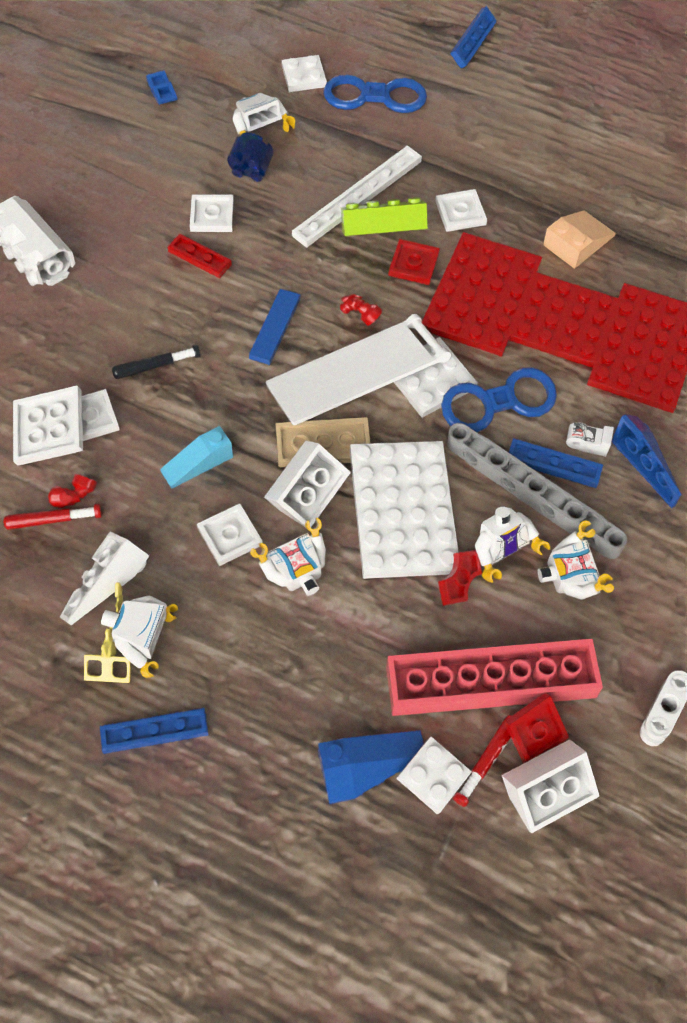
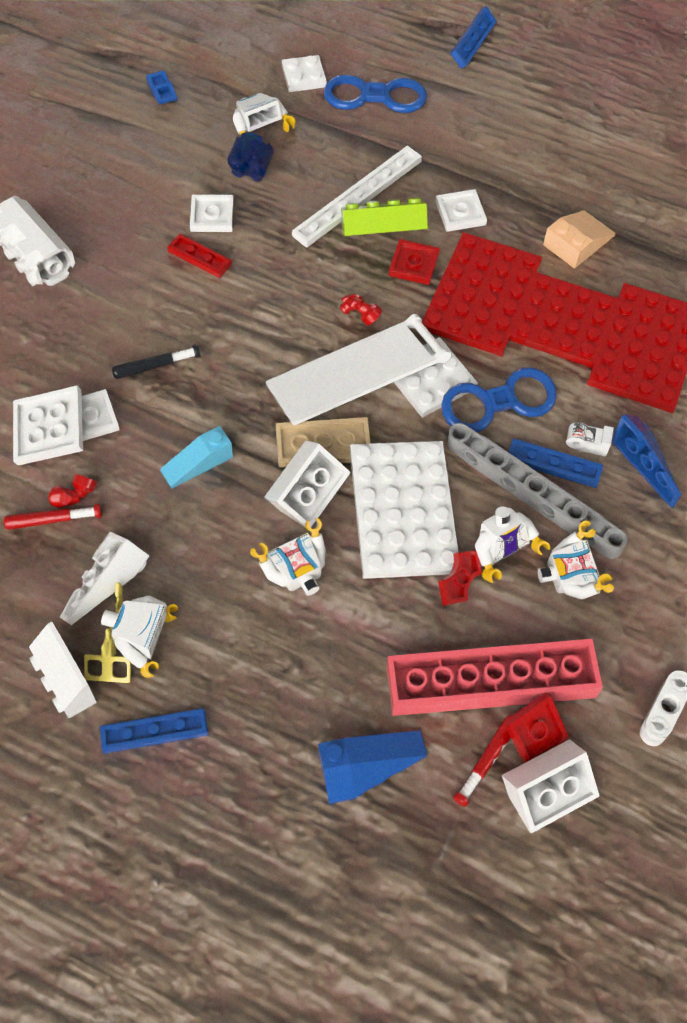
(60, 672): none -> white slope
(229, 534): white plate -> none
(274, 327): blue tile -> none
(434, 775): white plate -> none

